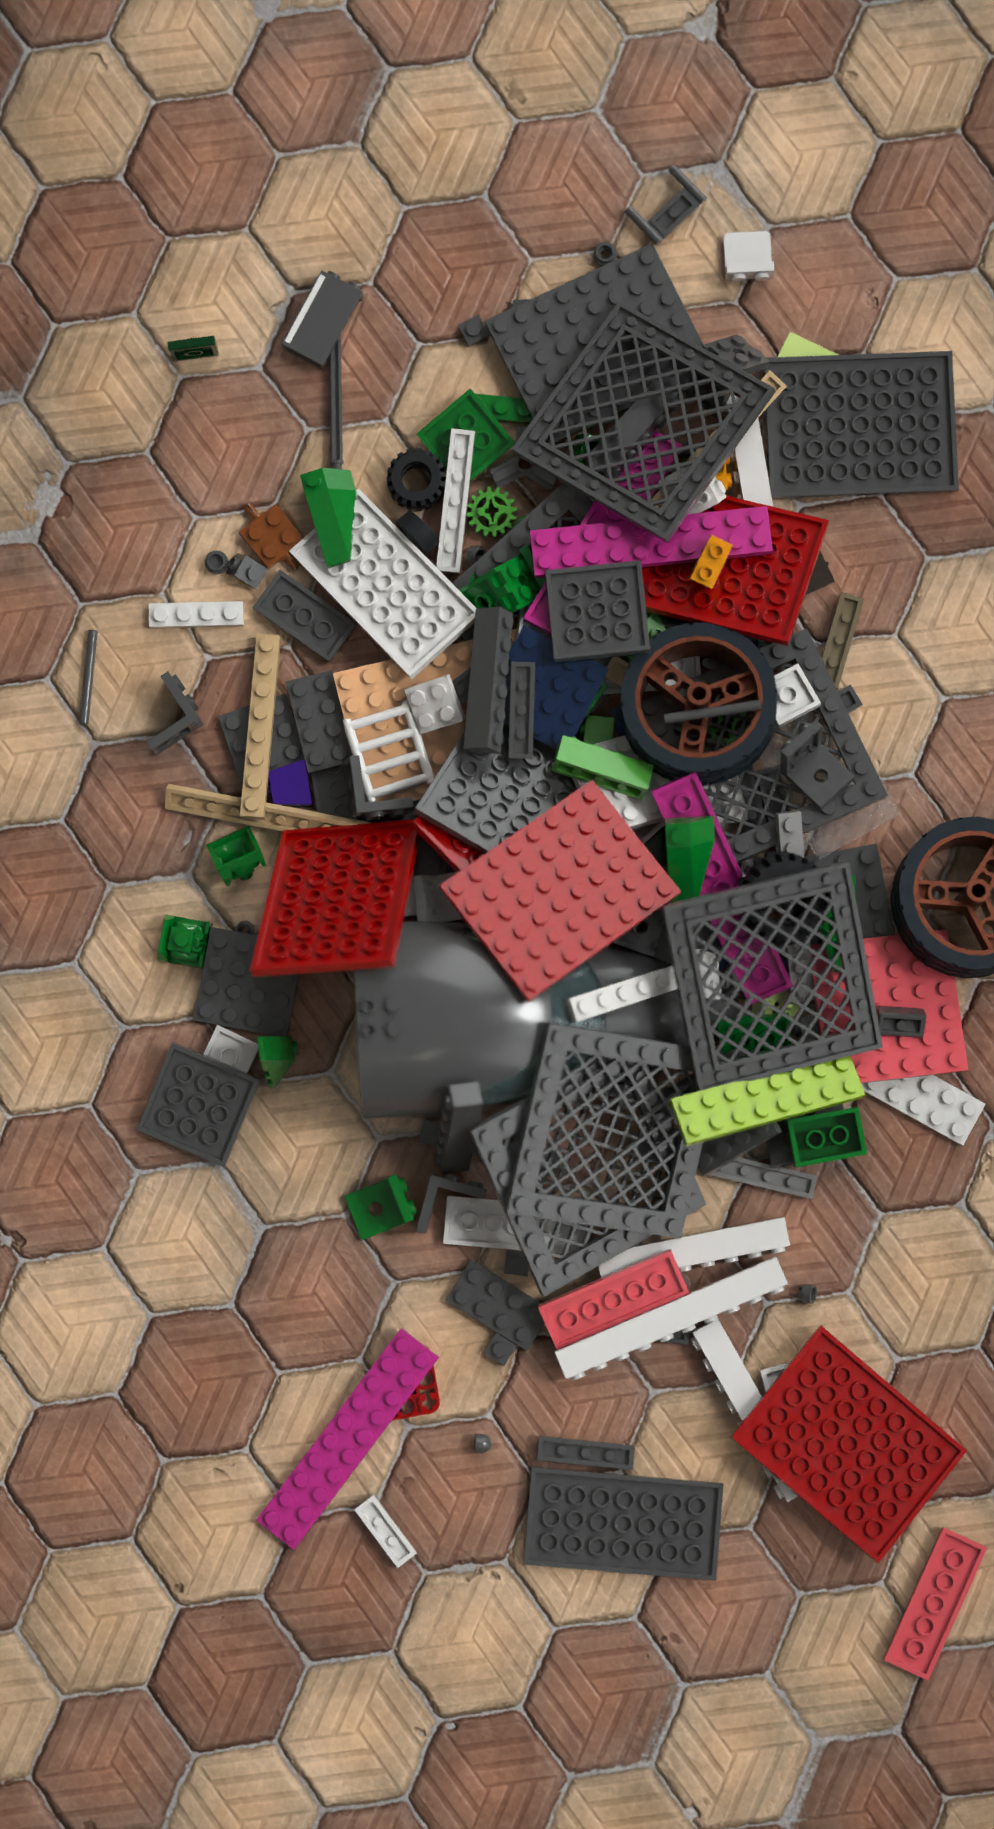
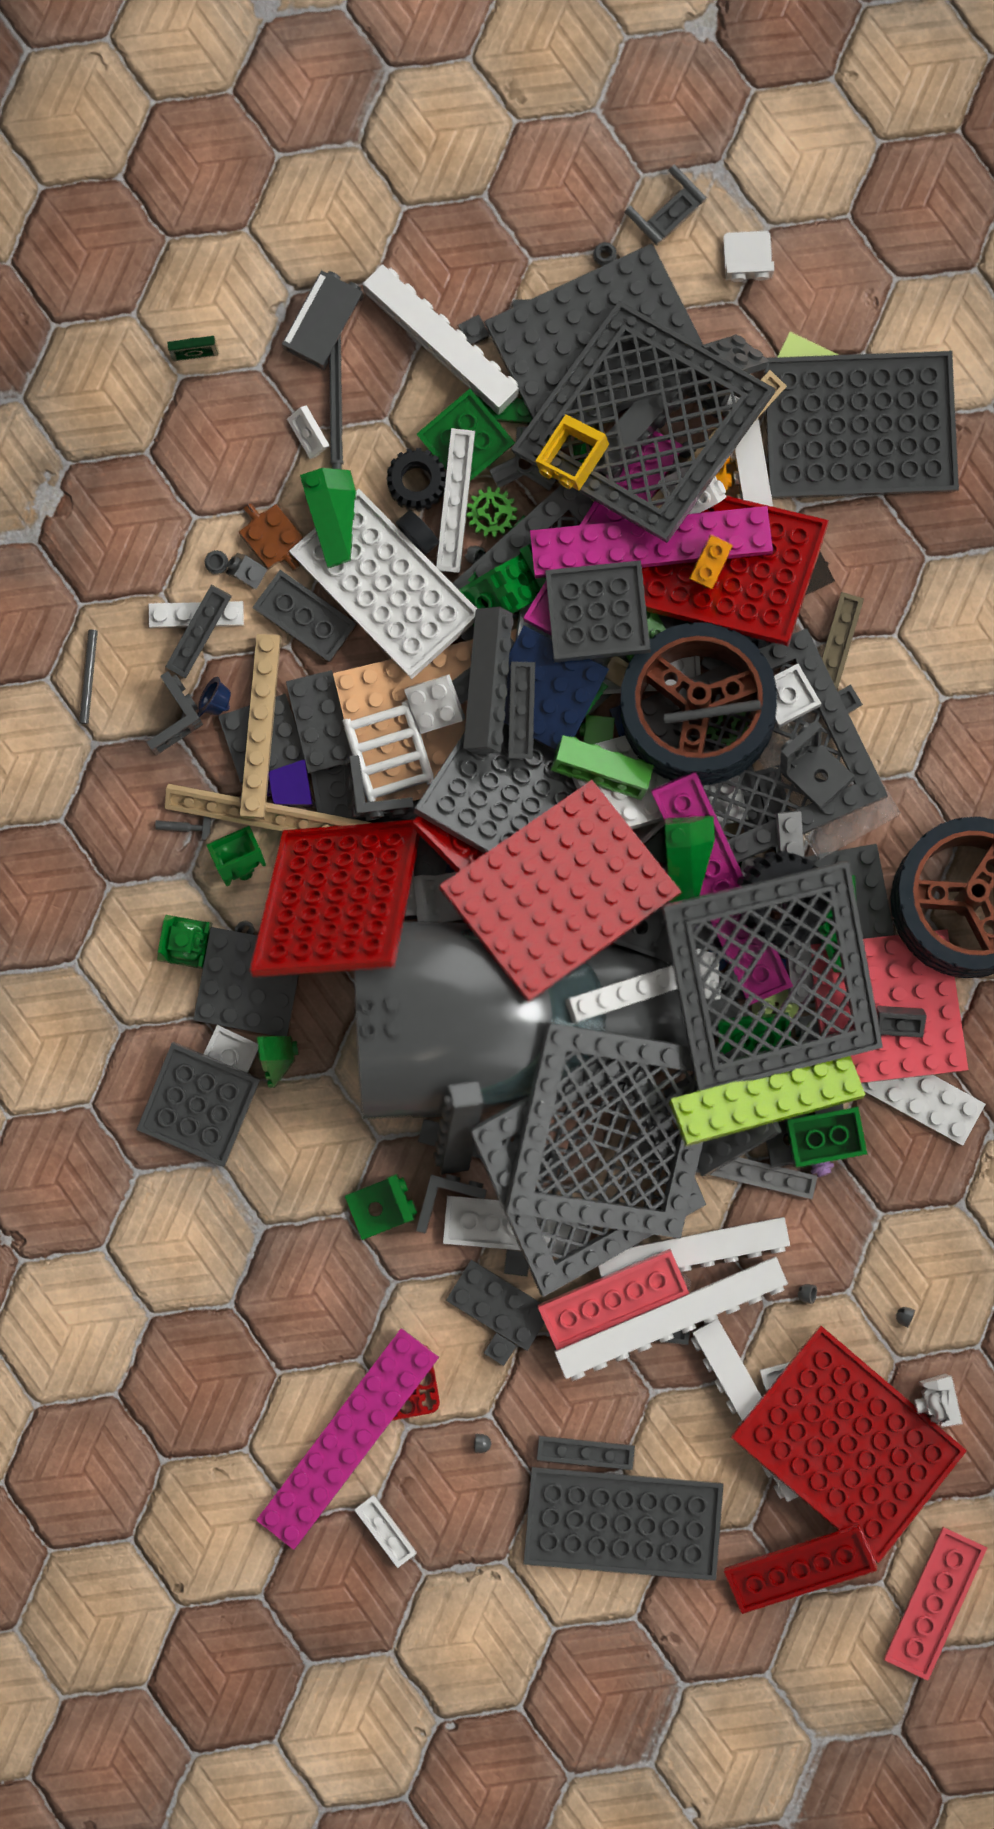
(186, 827): none -> dark grey piece
(198, 631): none -> dark grey plate
(214, 698): none -> dark blue piece
(308, 432): none -> white plate
(441, 339): none -> white brick
(581, 431): none -> yellow window
(800, 1569): none -> red plate
(822, 1169): none -> lavender plate
(905, 1316): none -> dark grey hinge
(939, 1400): none -> white brick

